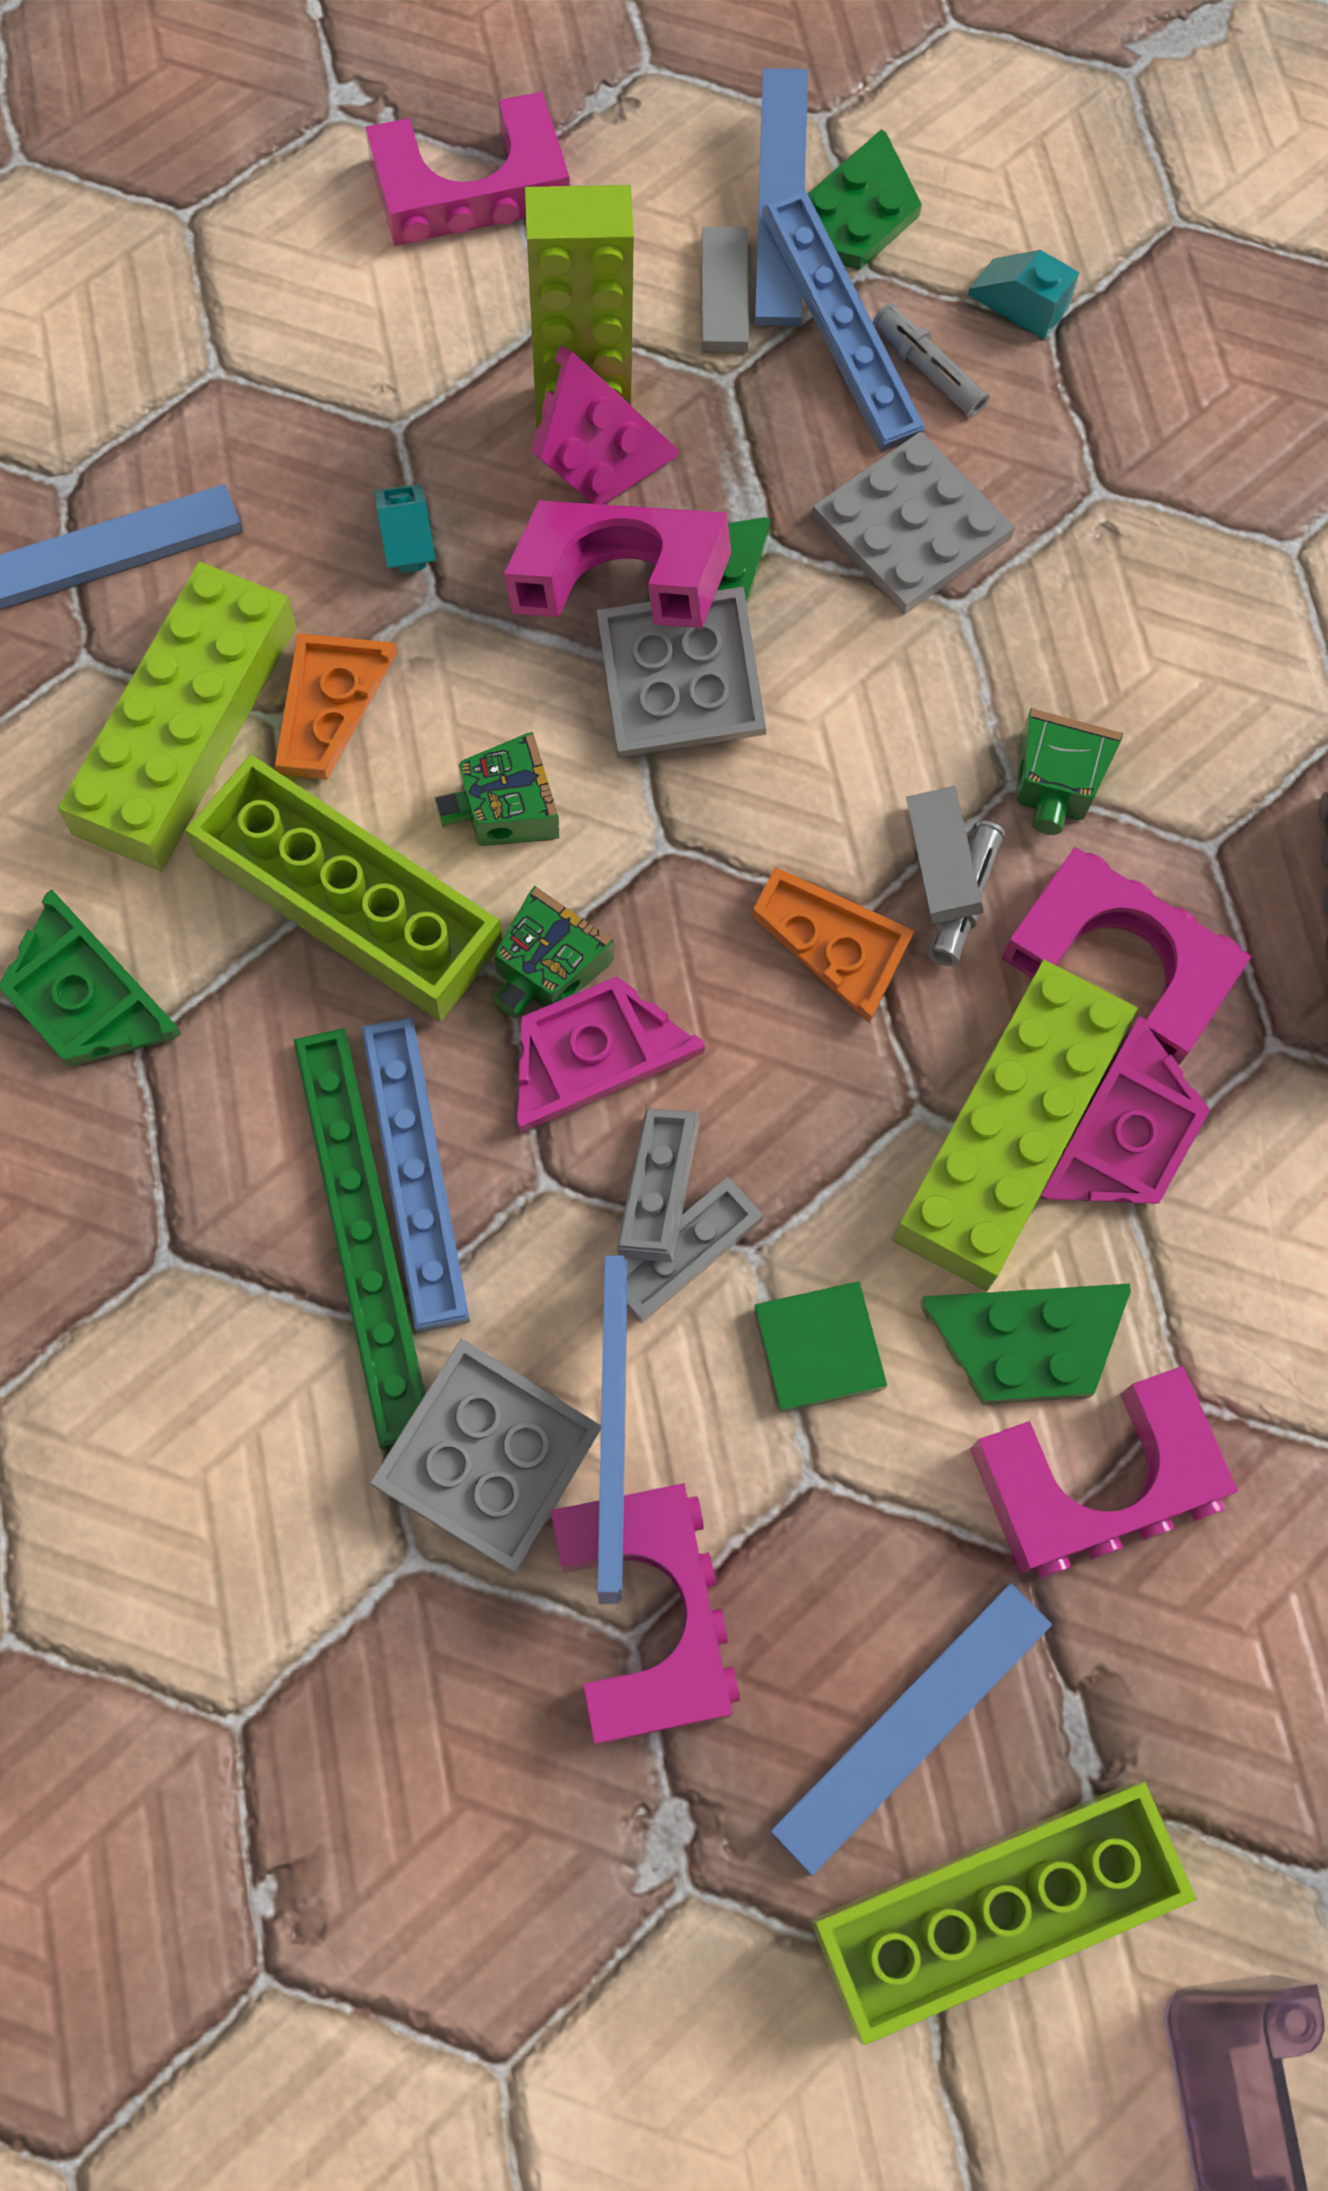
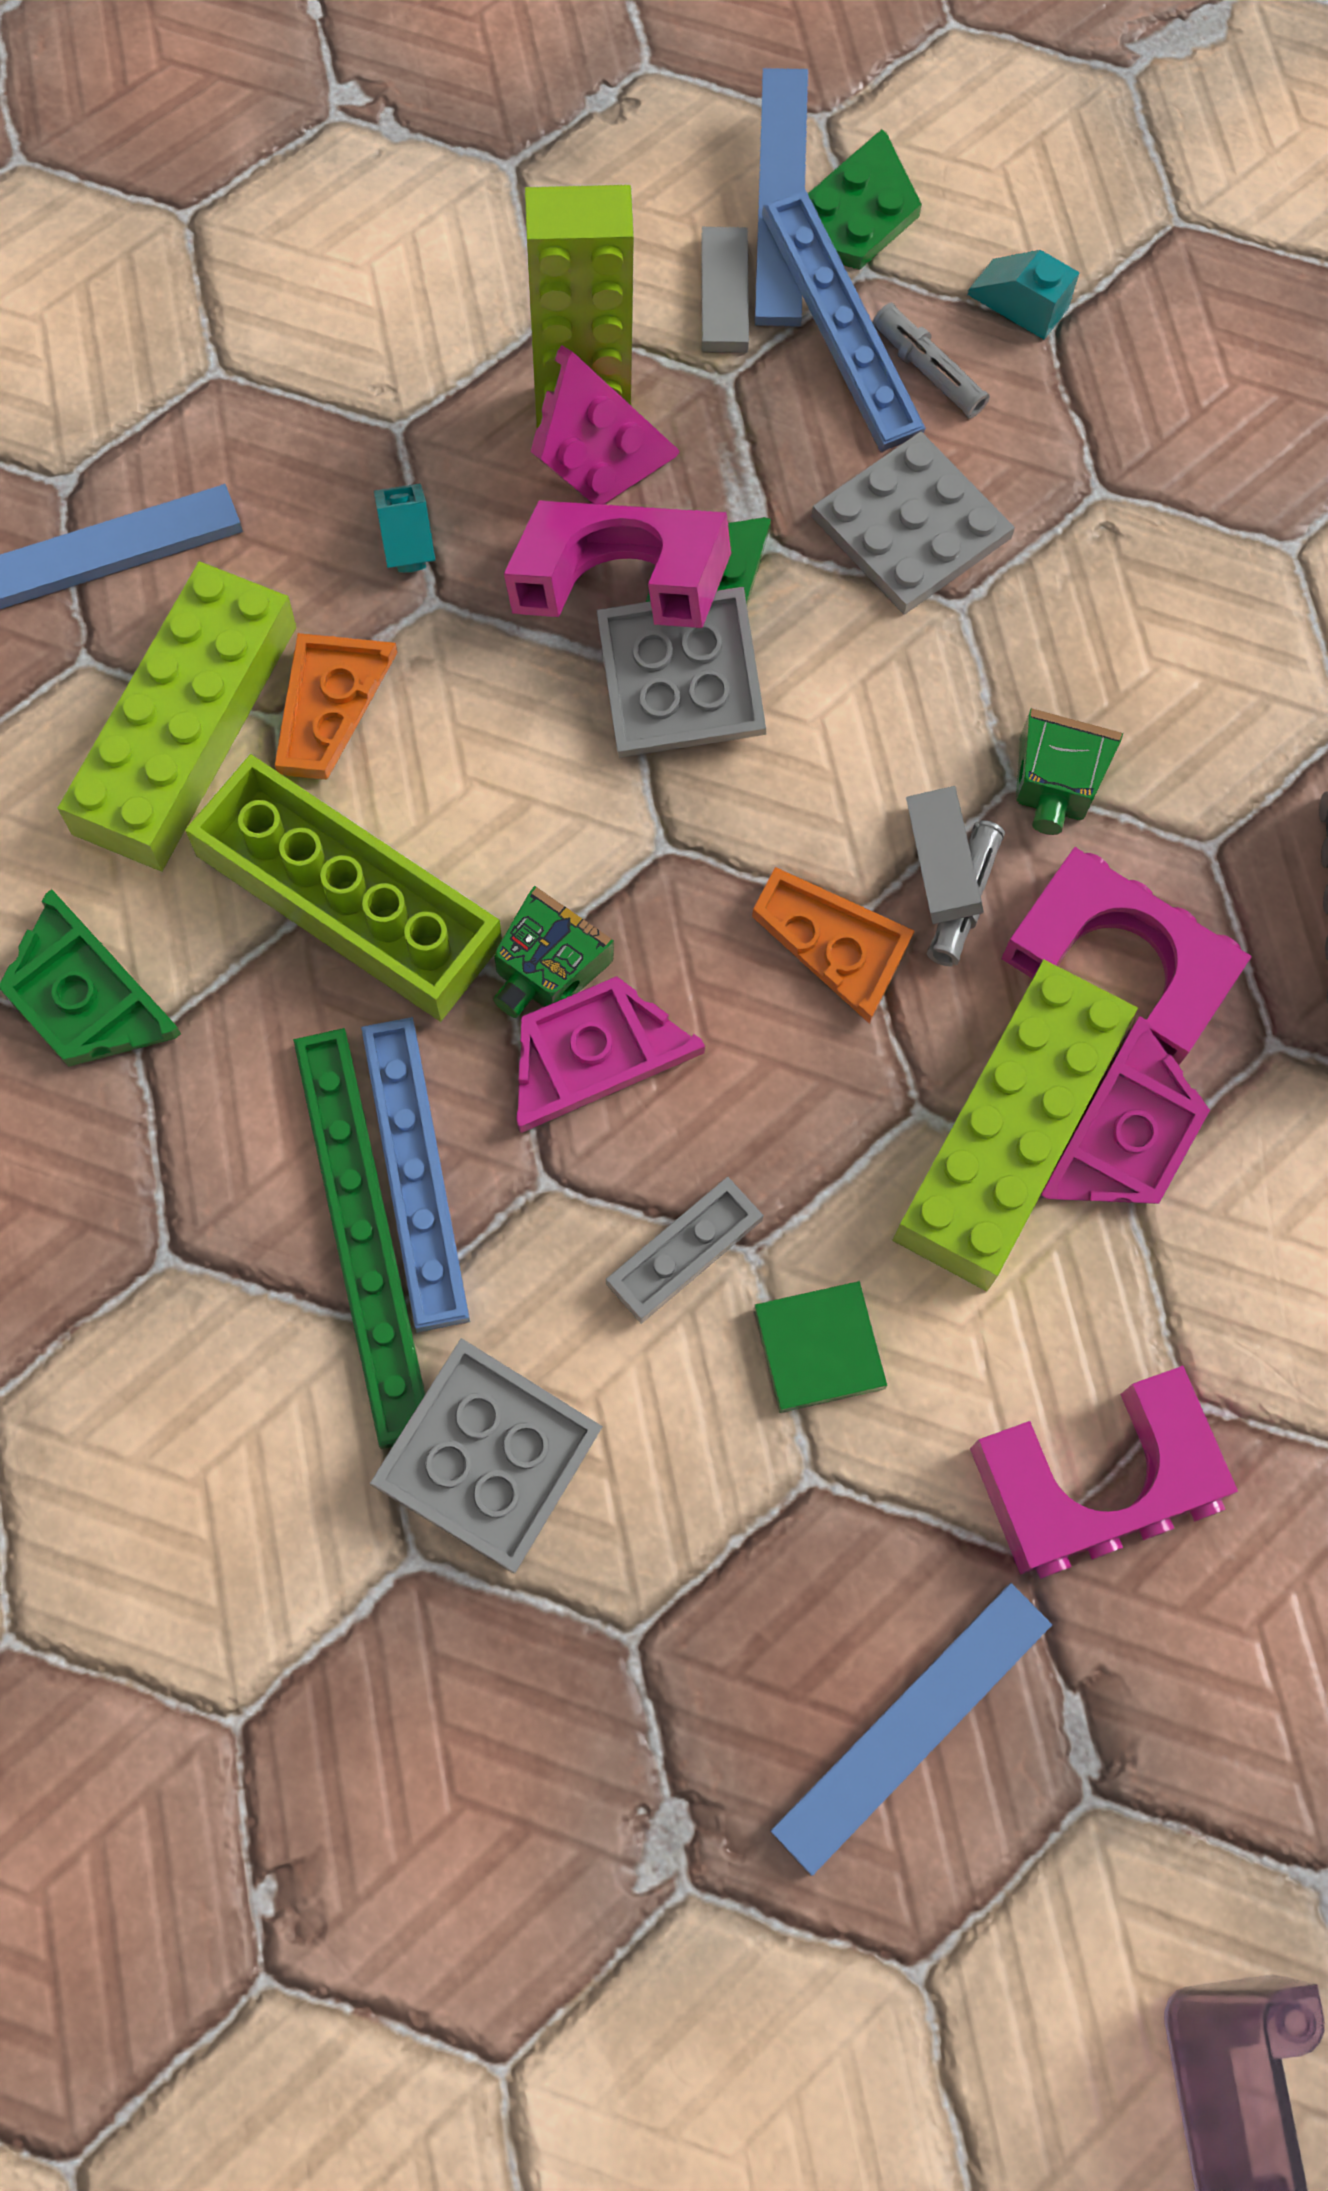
(429, 206): dark pink arch -> none
(503, 795): green torso -> none
(612, 1431): medium blue tile -> none
(658, 1185): light grey tile -> none
(691, 1682): dark pink arch -> none
(1001, 1911): lime brick -> none
(1030, 1340): green wing -> none

